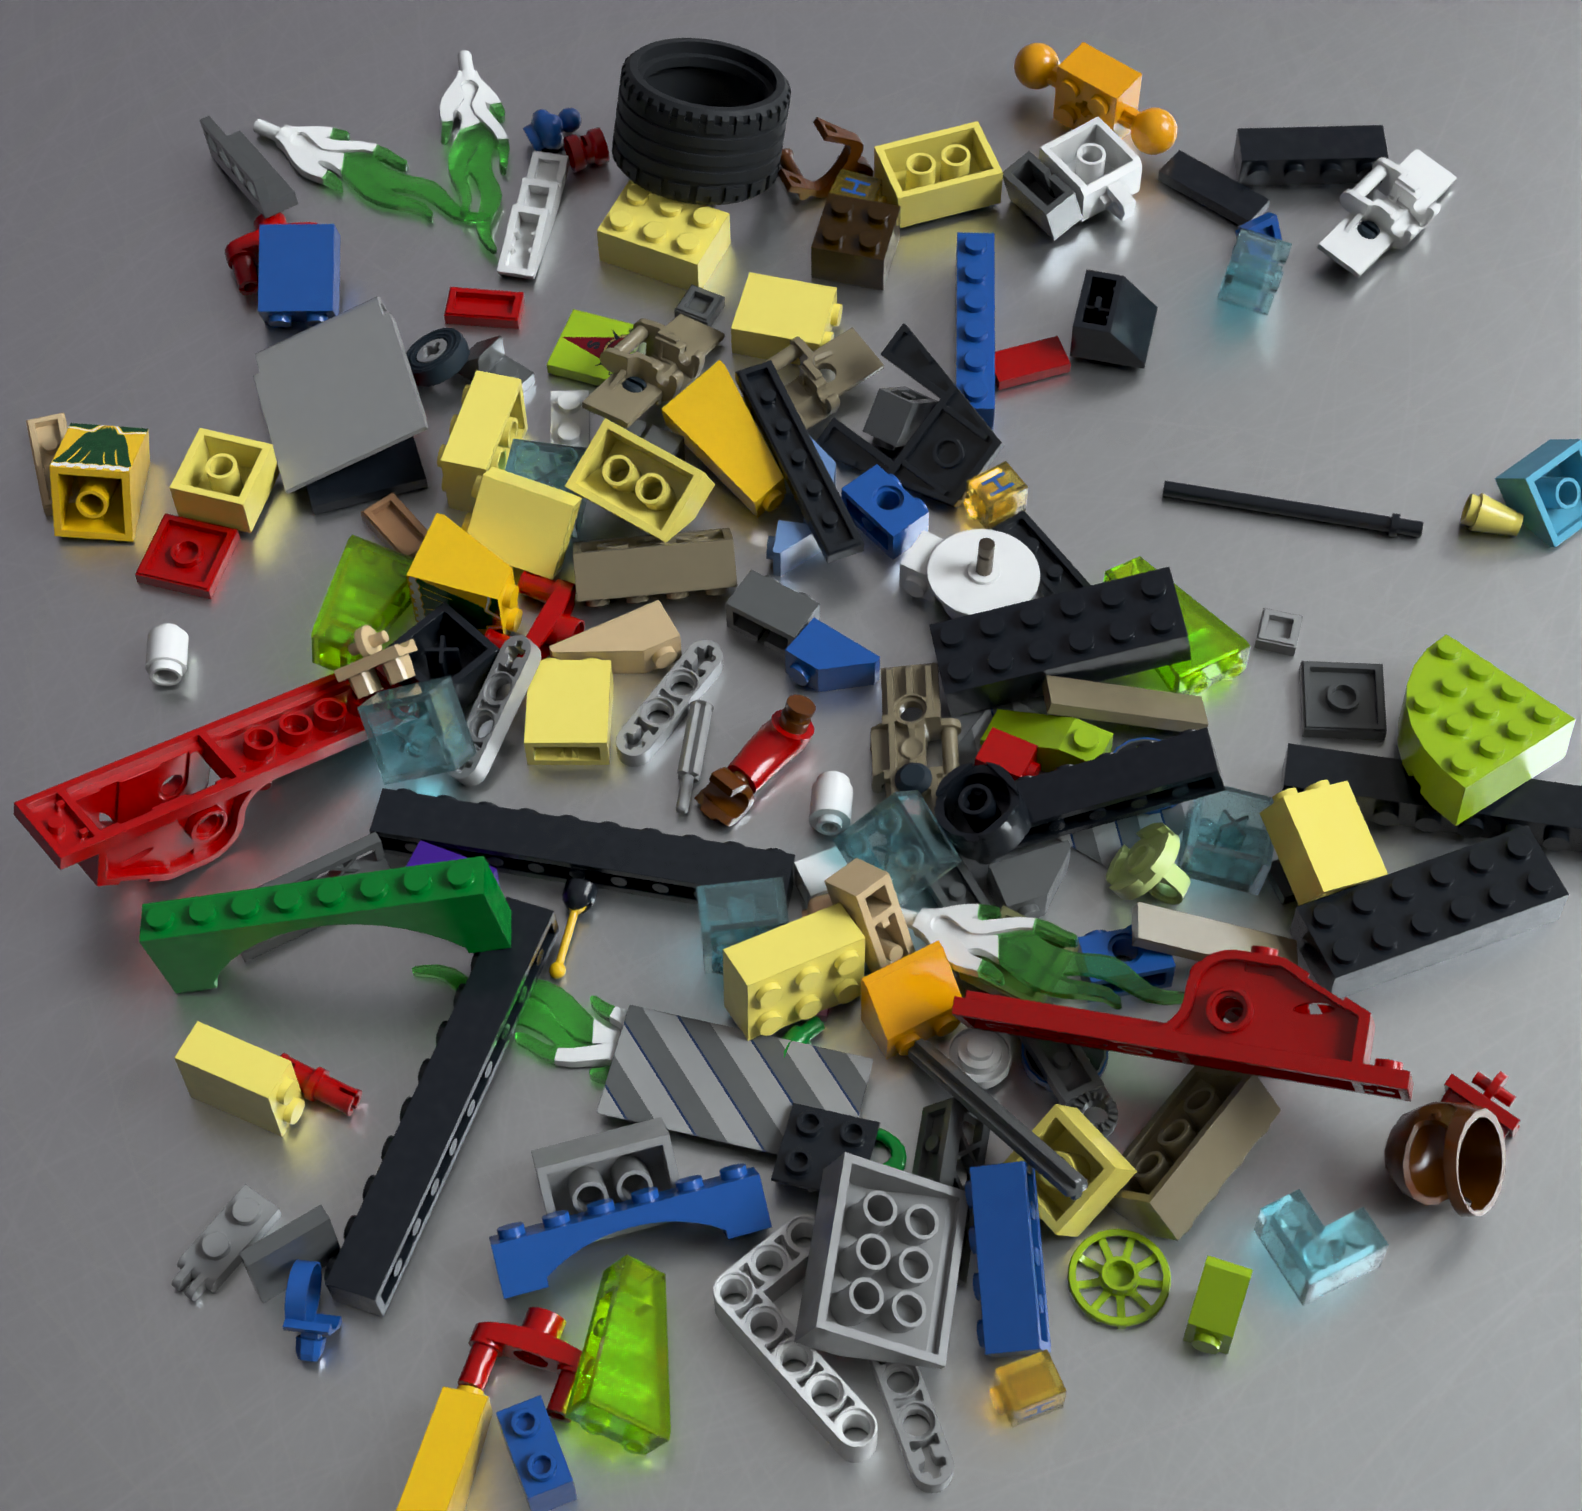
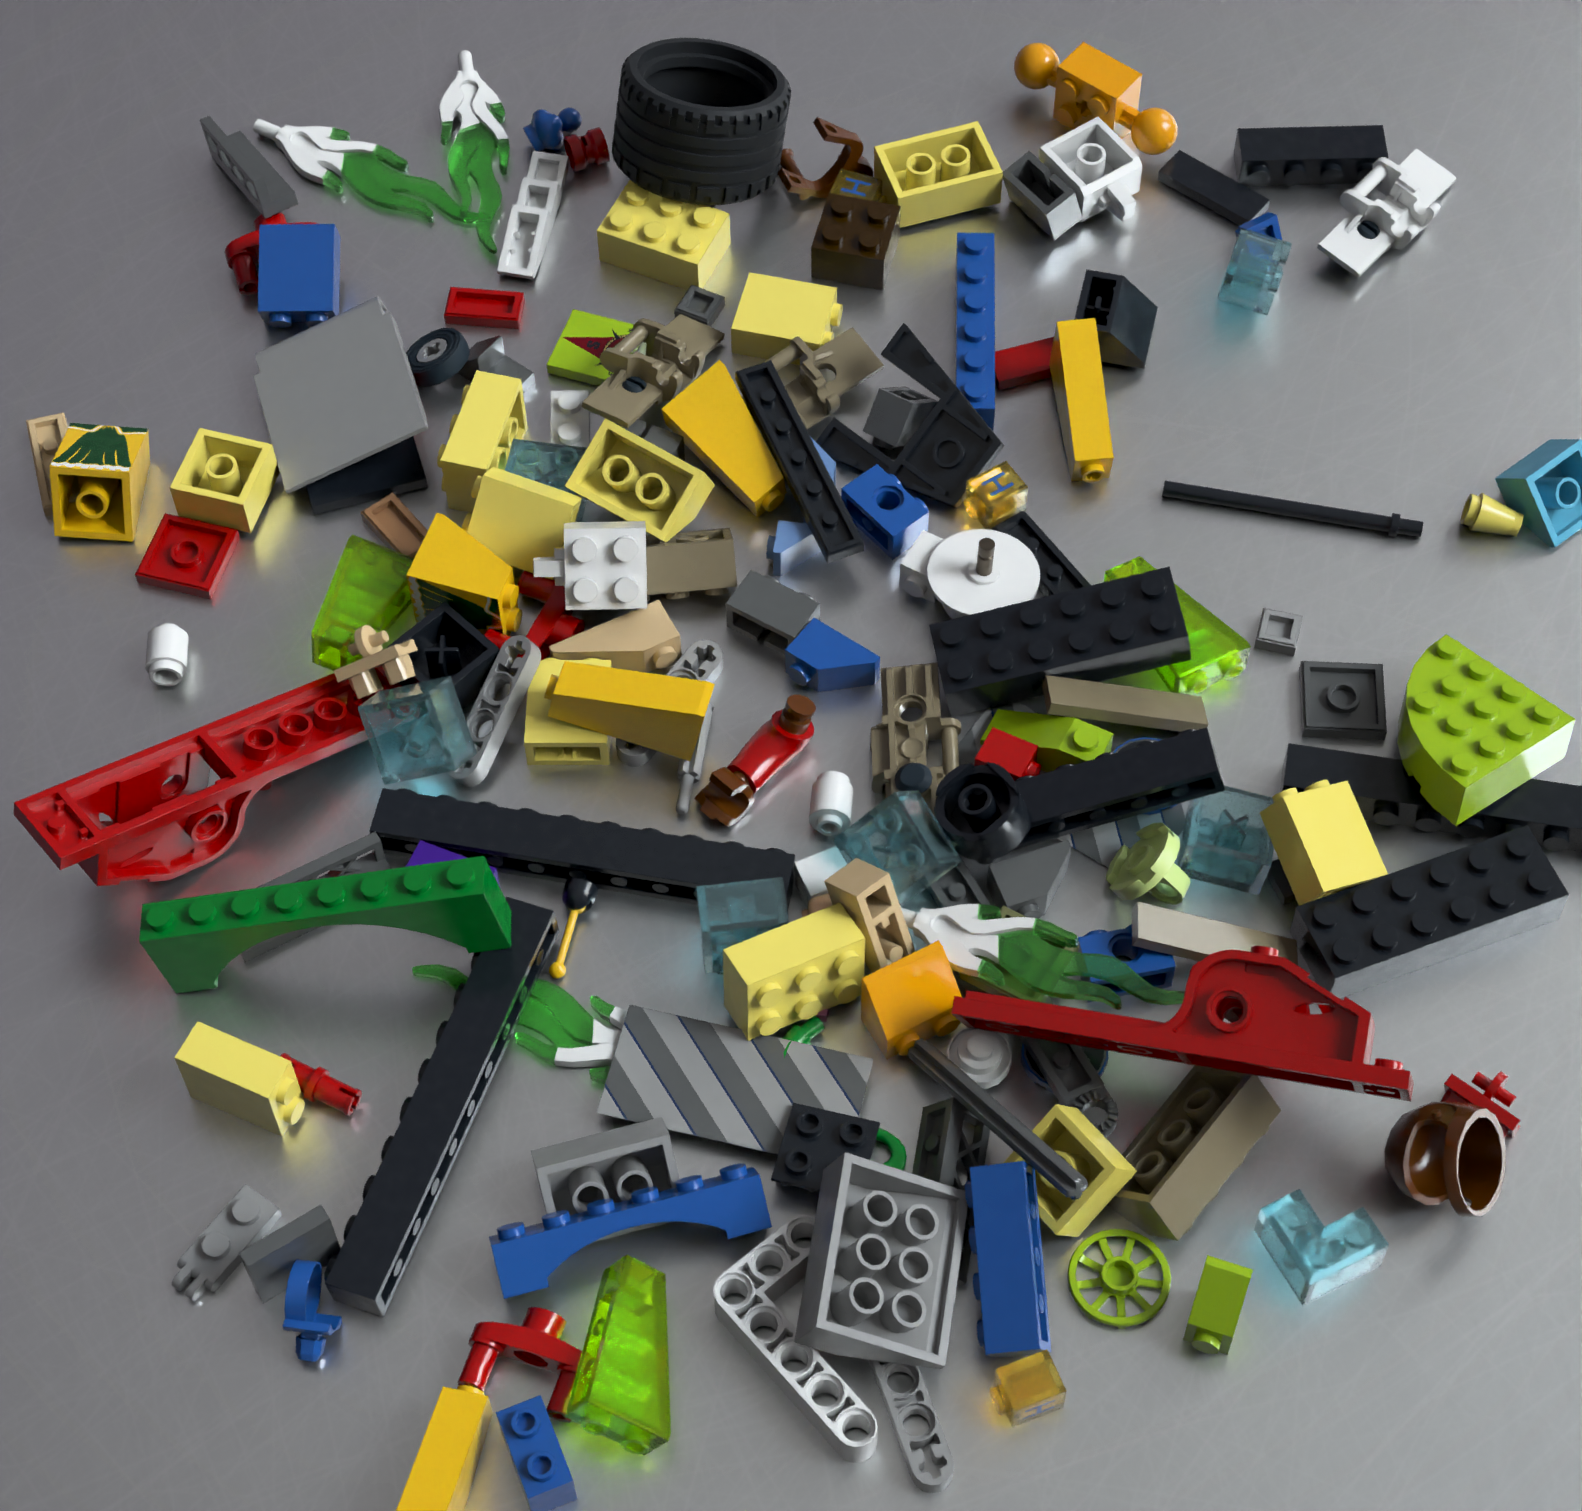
(600, 565): none -> white hinge
(632, 705): none -> yellow slope
(1081, 399): none -> yellow slope

